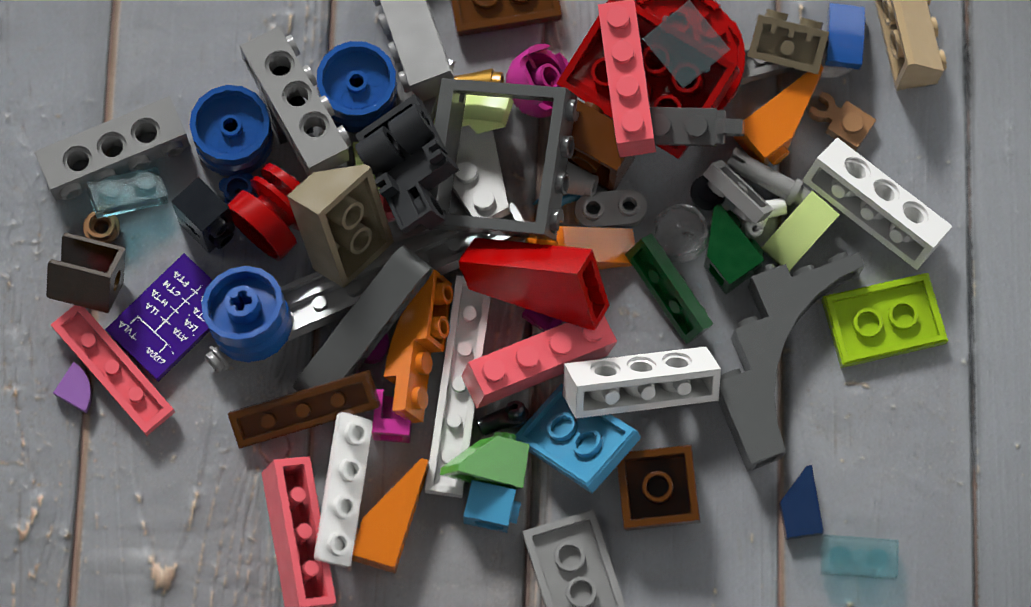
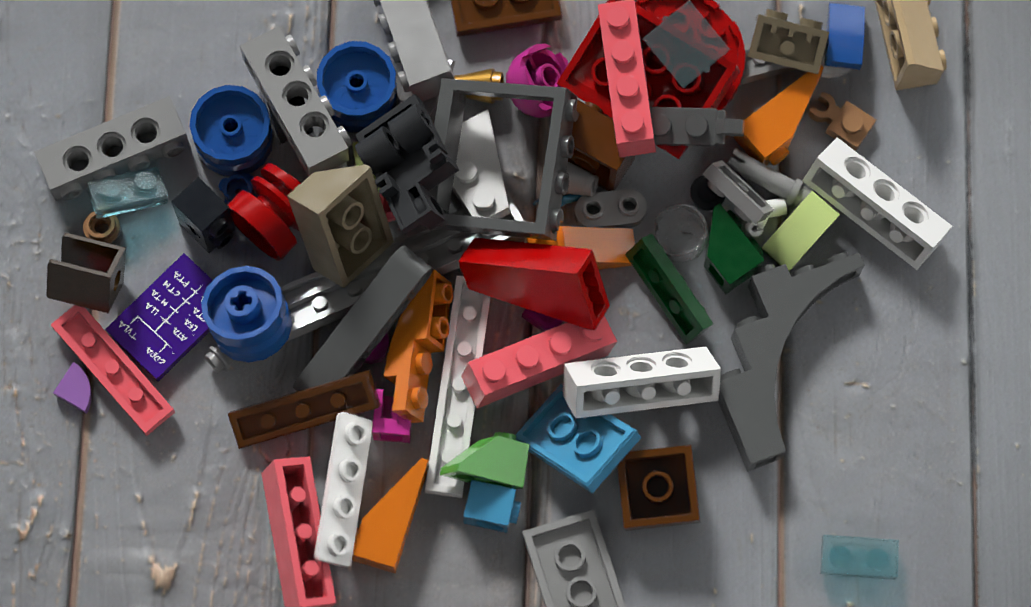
(486, 112): yellowish green slope -> none
(511, 416): black arm -> none
(801, 508): dark blue tile -> none
(884, 320): lime tile -> none

